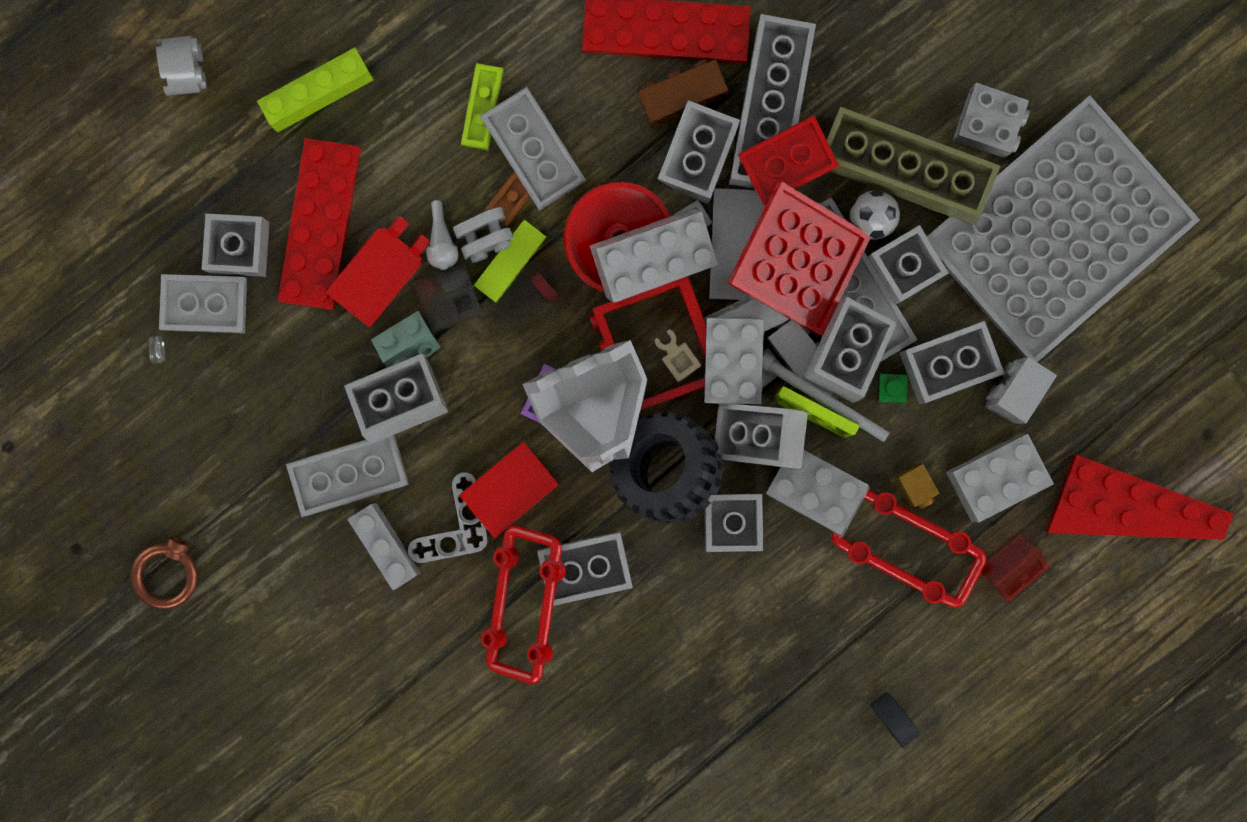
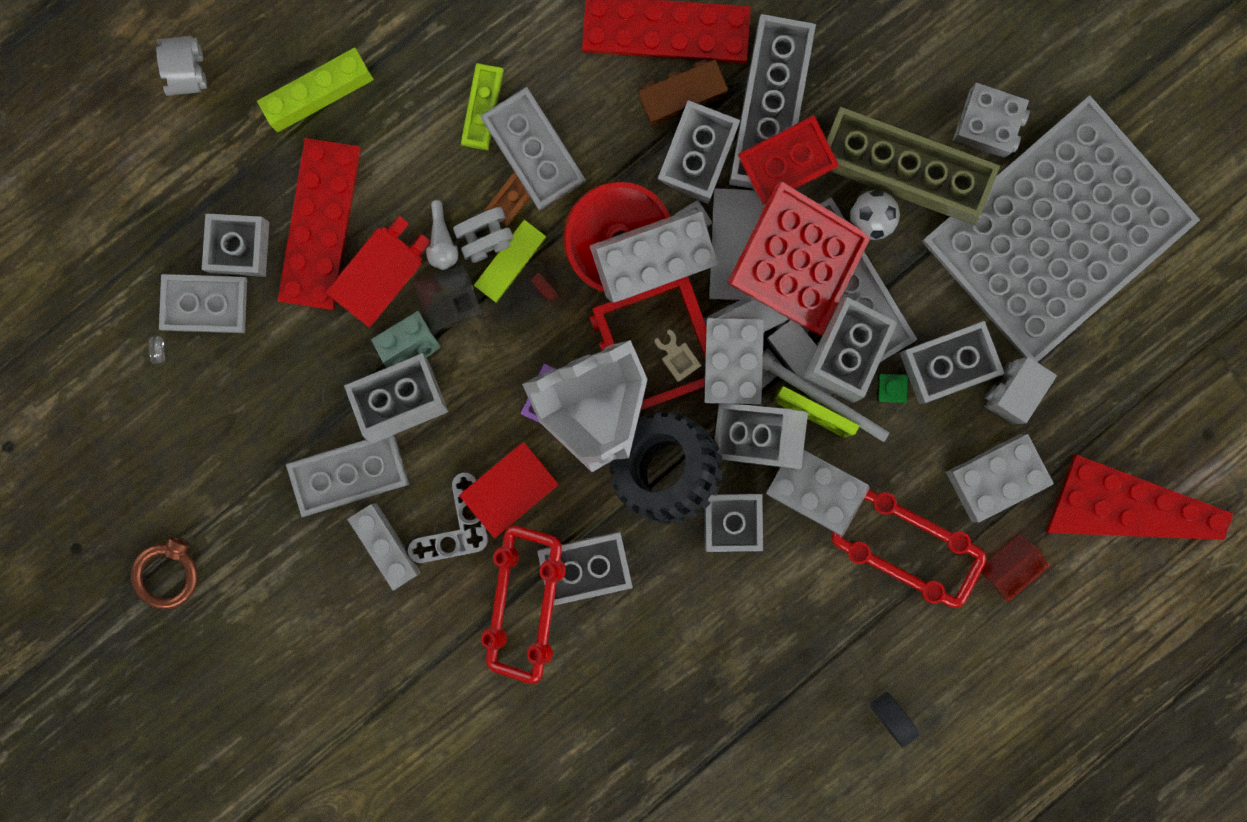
(907, 264): light grey brick -> none
(917, 486): pearl gold brick -> none

